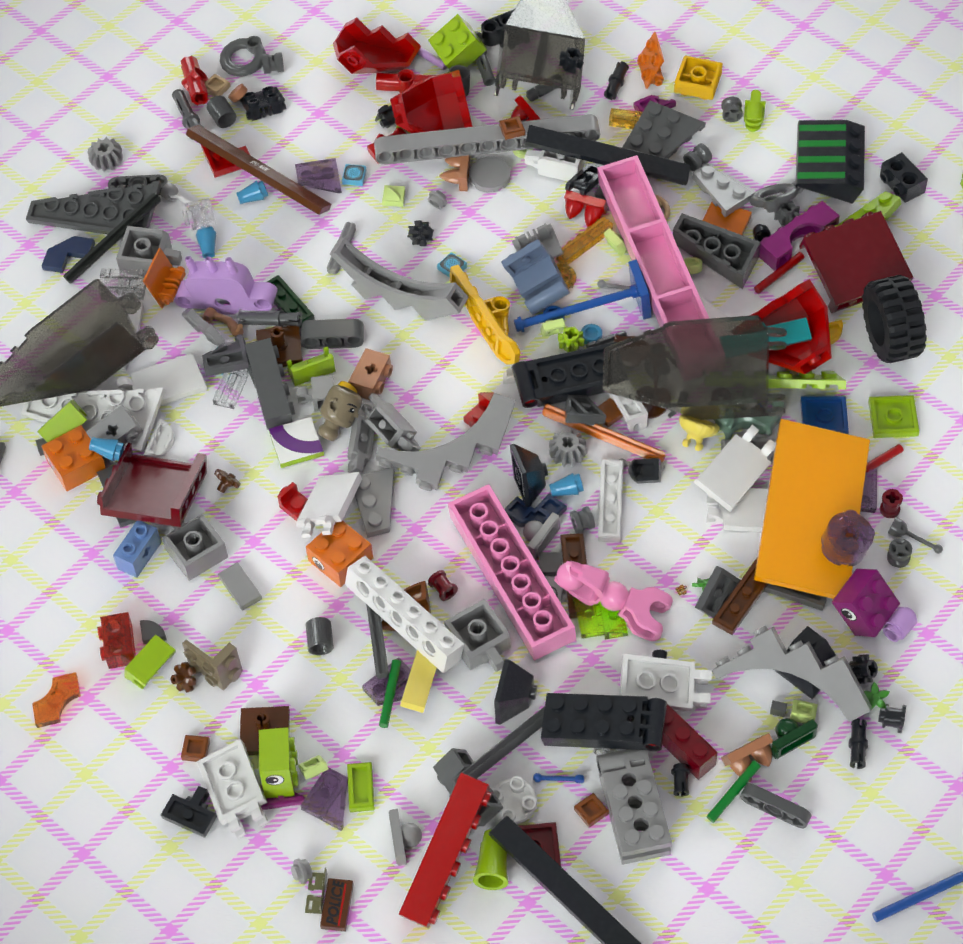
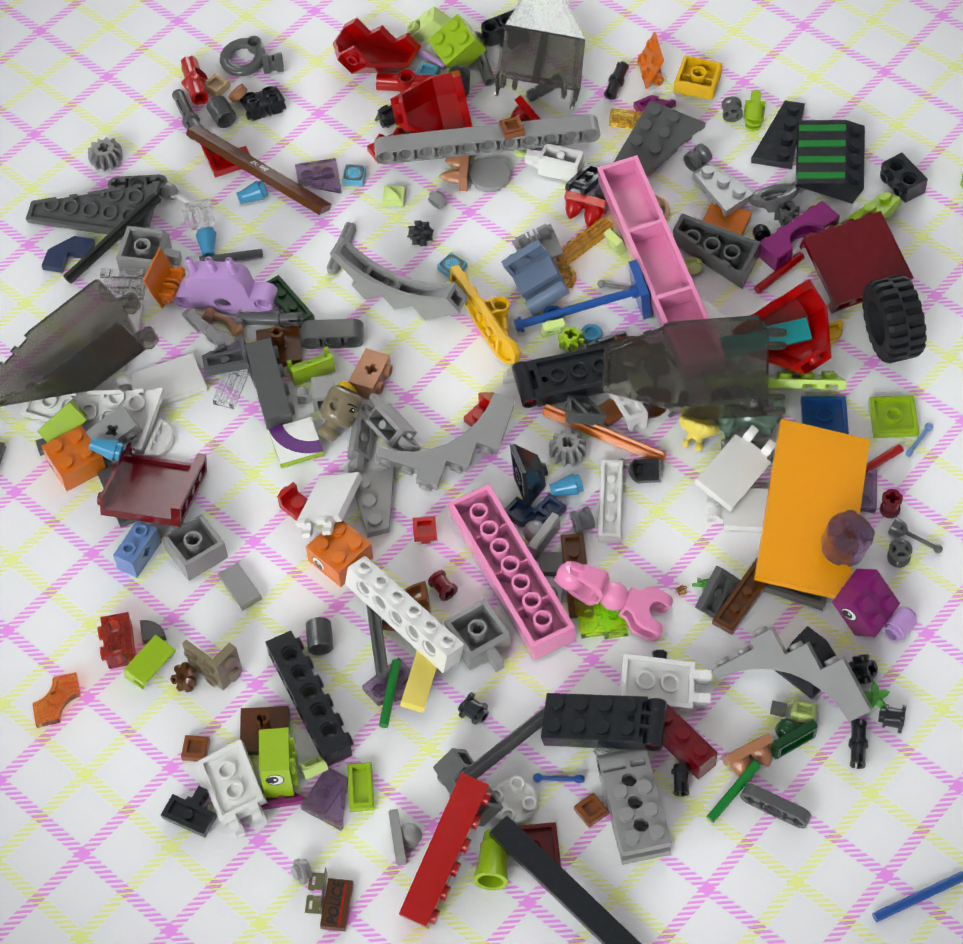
(227, 480): reddish brown plant -> none
(235, 255): none -> dark grey bar
(330, 749): none -> black brick
(424, 529): none -> red tile
(427, 24): none -> yellowish green slope
(428, 69): none -> medium azure tile
(473, 709): none -> black brick
(513, 692): black slope -> none
(571, 60): black gear -> none
(605, 153): black tile -> none
(780, 140): none -> black wing
(928, 427): none -> medium blue hinge

